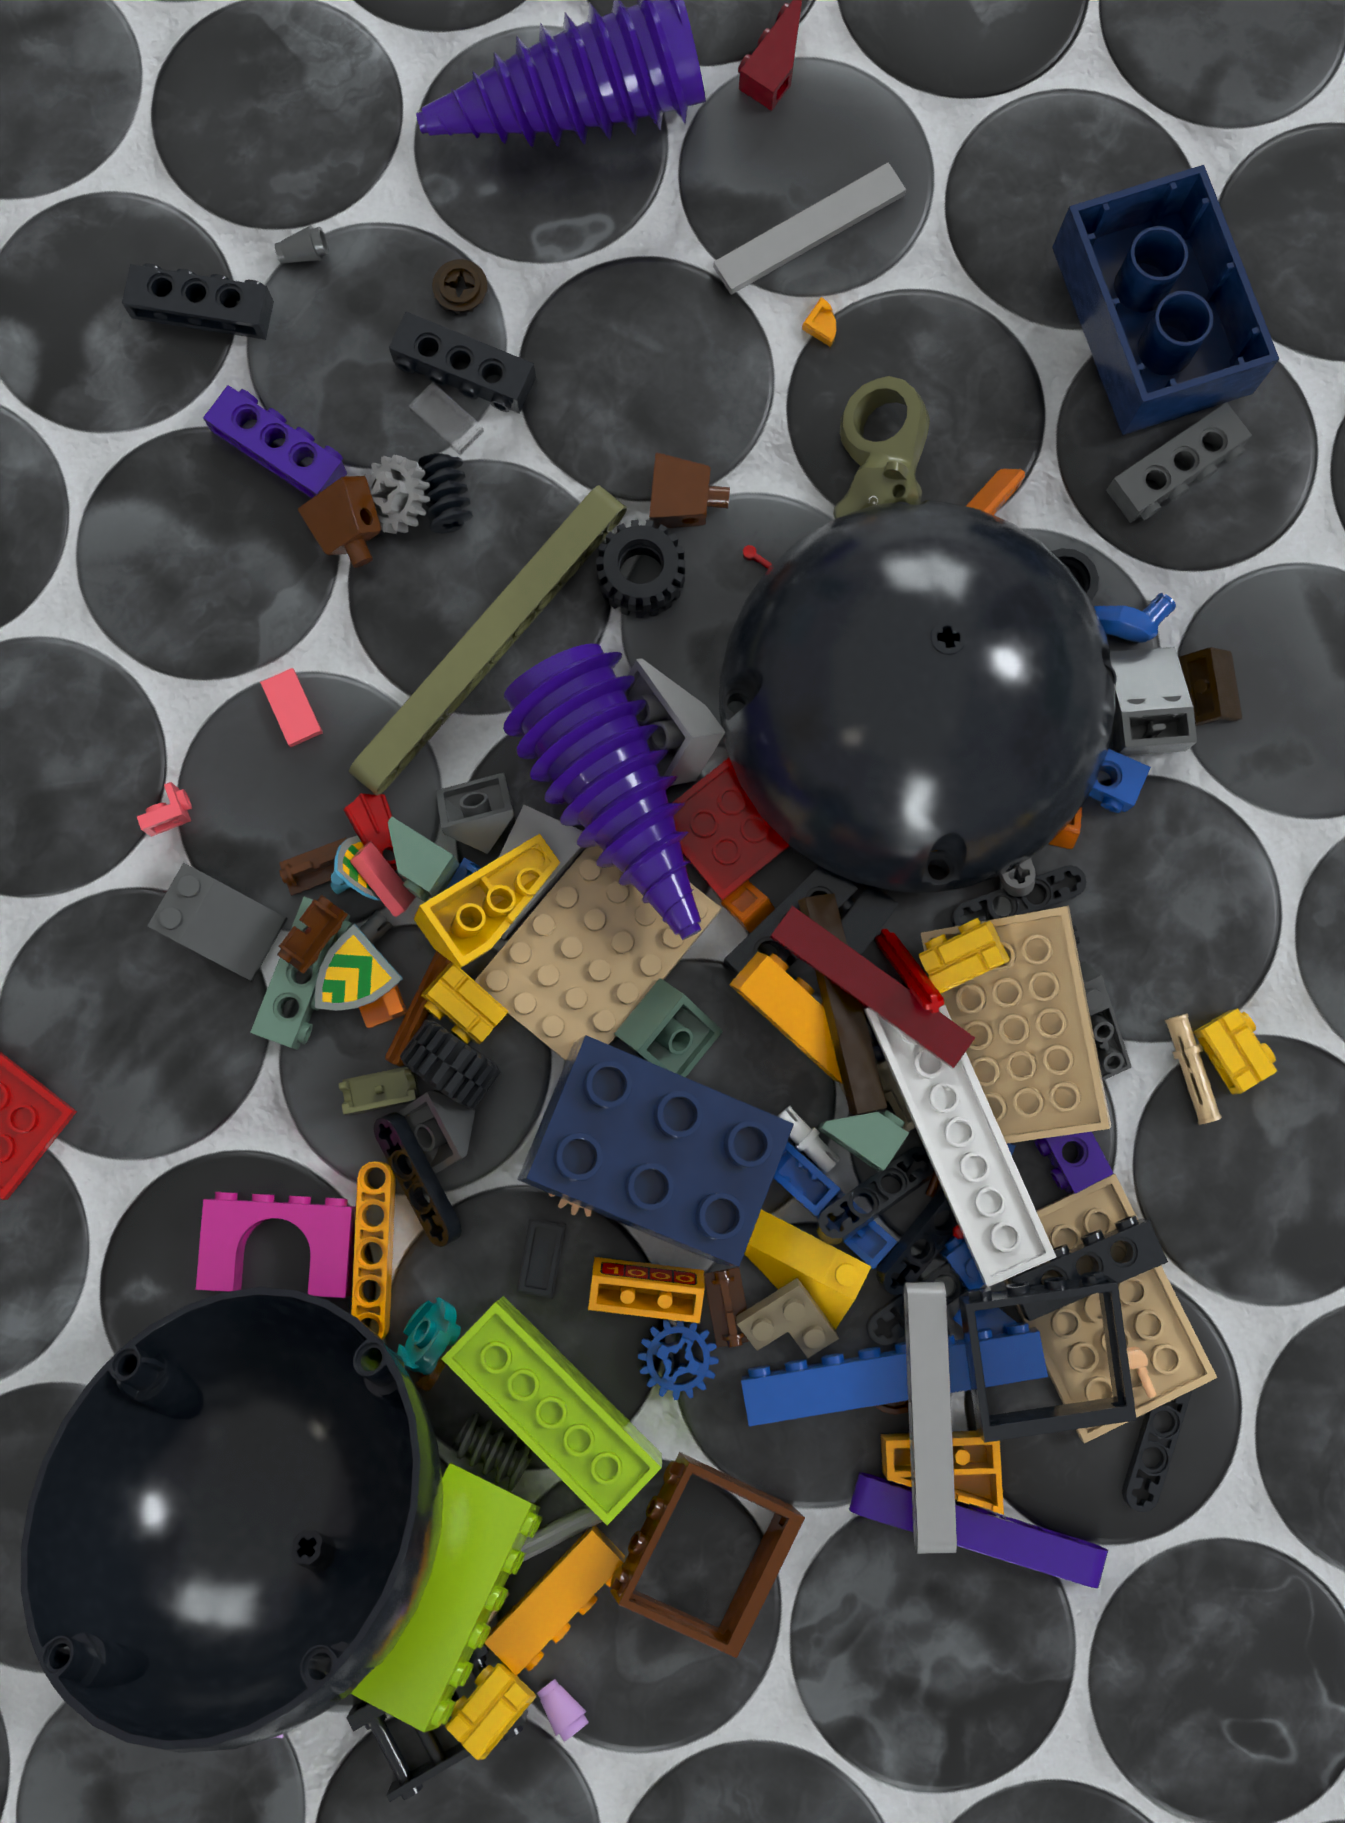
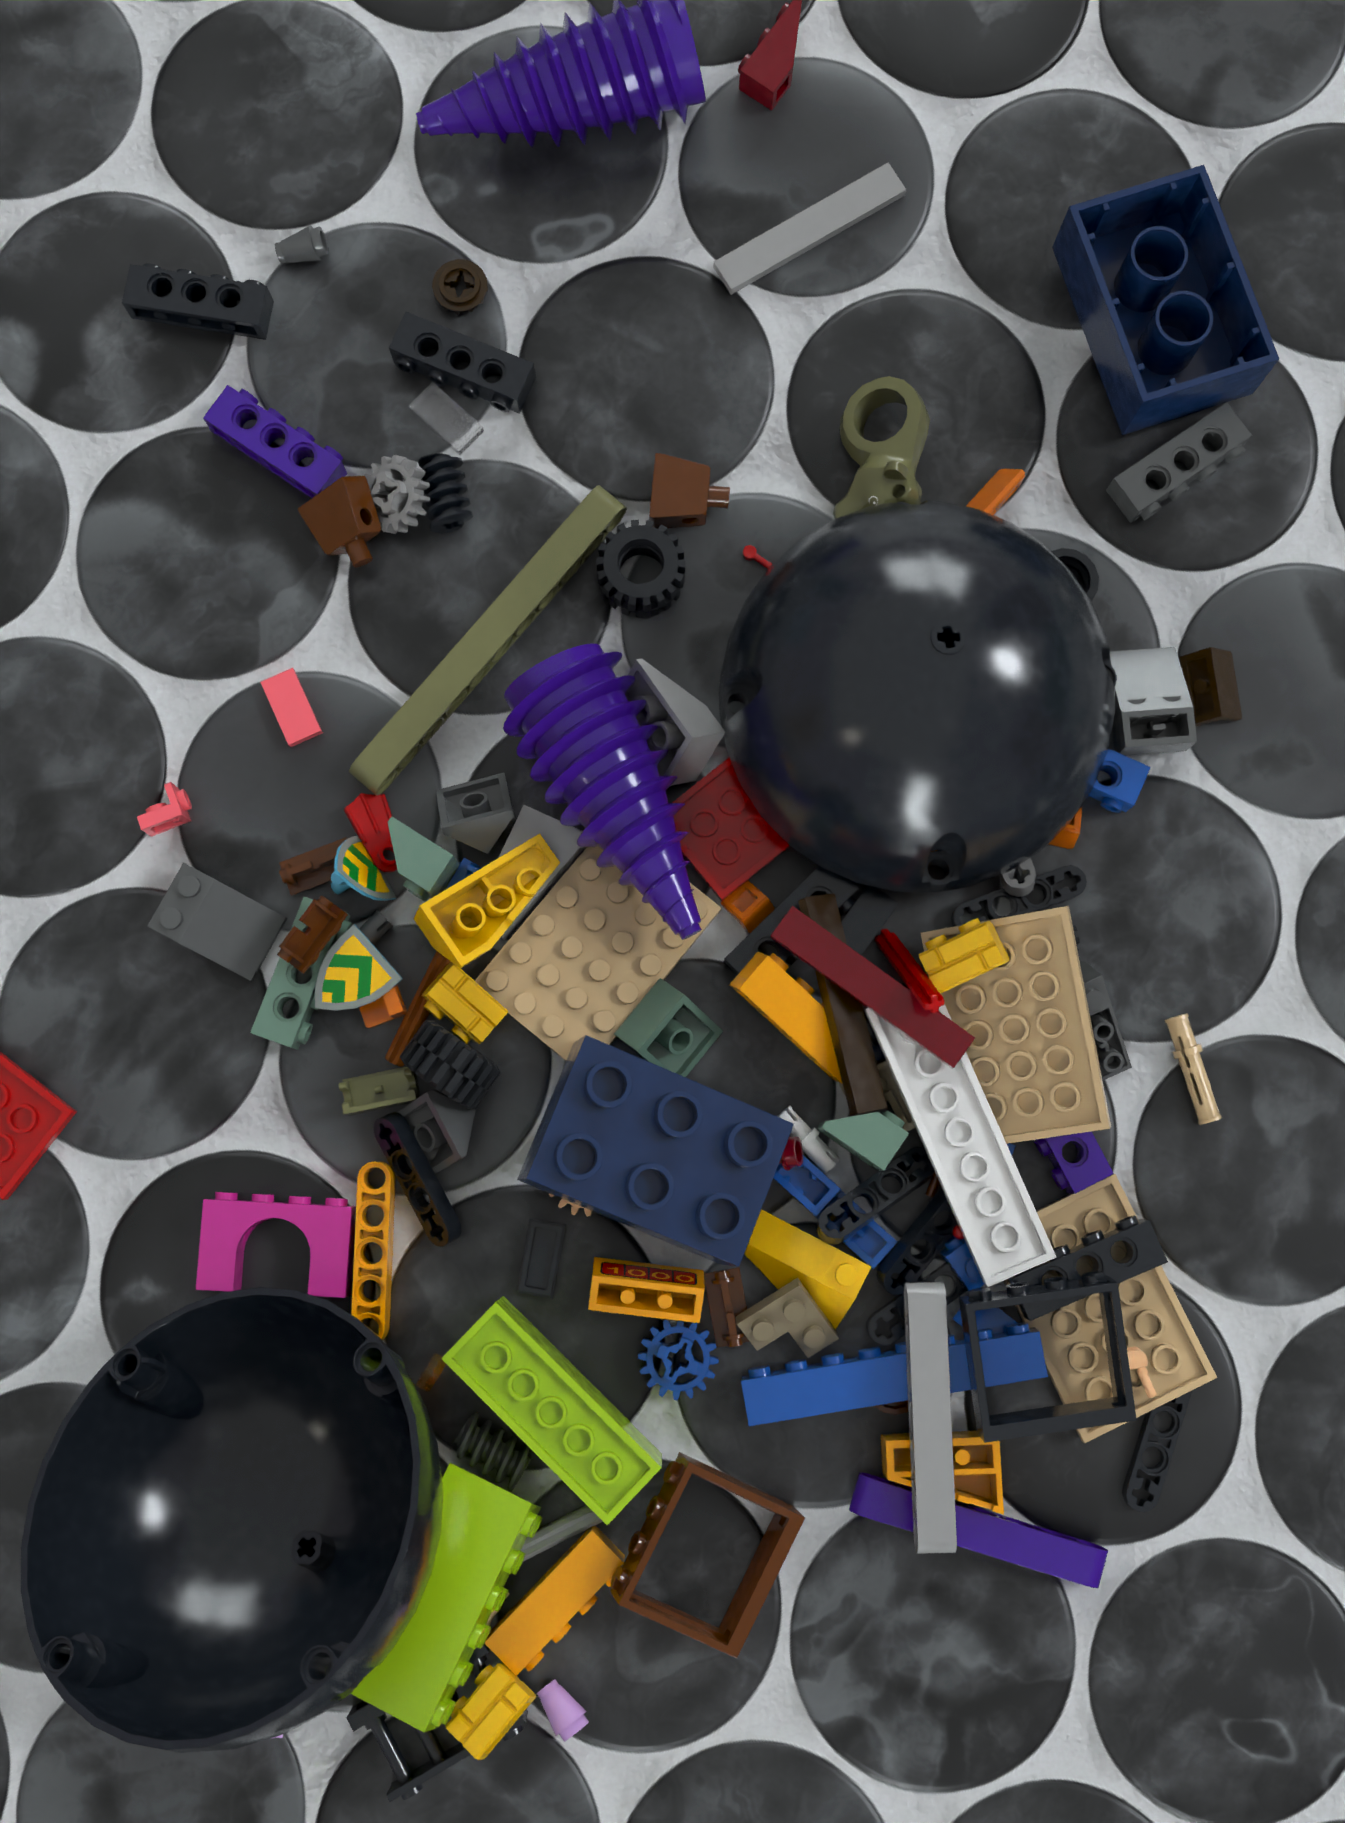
(382, 879): coral tile -> none
(429, 1334): teal plate -> none
(792, 1154): none -> dark red plate
(821, 322): light orange tile -> none
(1133, 623): blue arm -> none
(1236, 1050): yellow brick -> none

